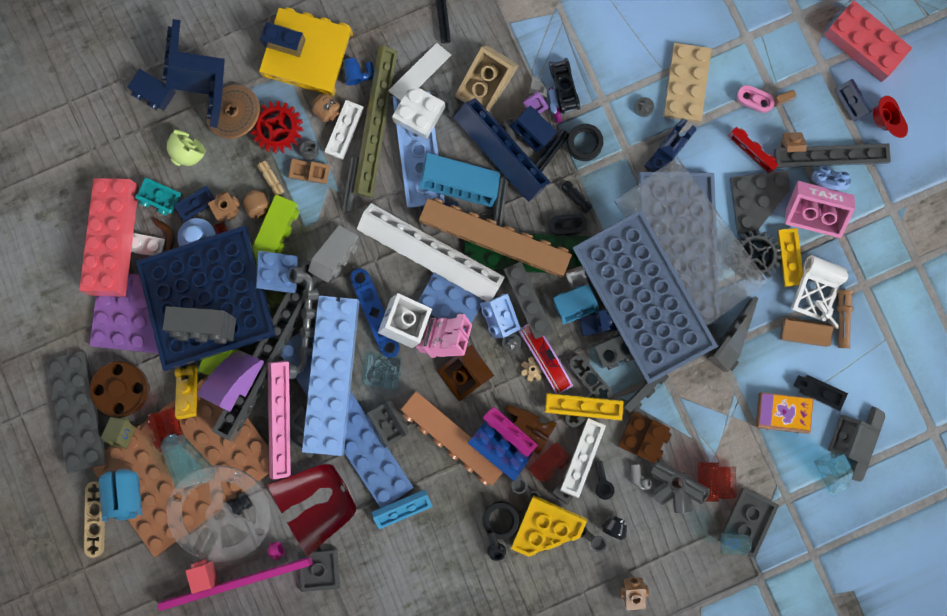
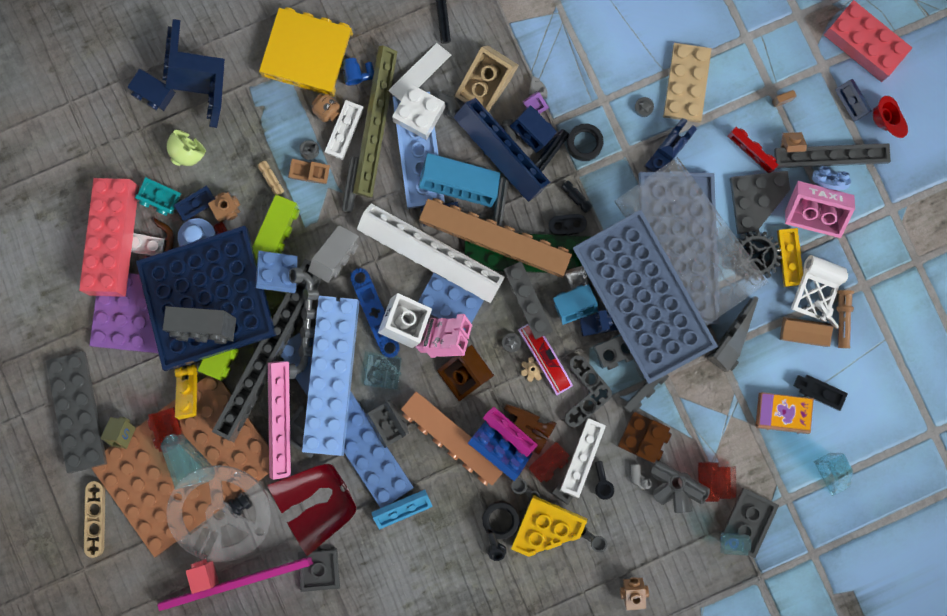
(119, 389): reddish brown piece -> none
(120, 495): dark azure cylinder -> none
(230, 380): medium lavender slope -> none
(245, 113): medium nougat piece -> none
(256, 204): medium nougat head -> none
(276, 550): dark pink plate -> none
(282, 39): dark blue brick -> none
(291, 134): red gear -> none
(500, 316): light blue bracket -> none
(554, 105): light blue piece -> none
(561, 73): black piece -> none
(584, 406): yellow tile -> none
(615, 528): black cone -> none
(755, 97): bright pink plate -> none
(857, 440): dark grey plate -> none

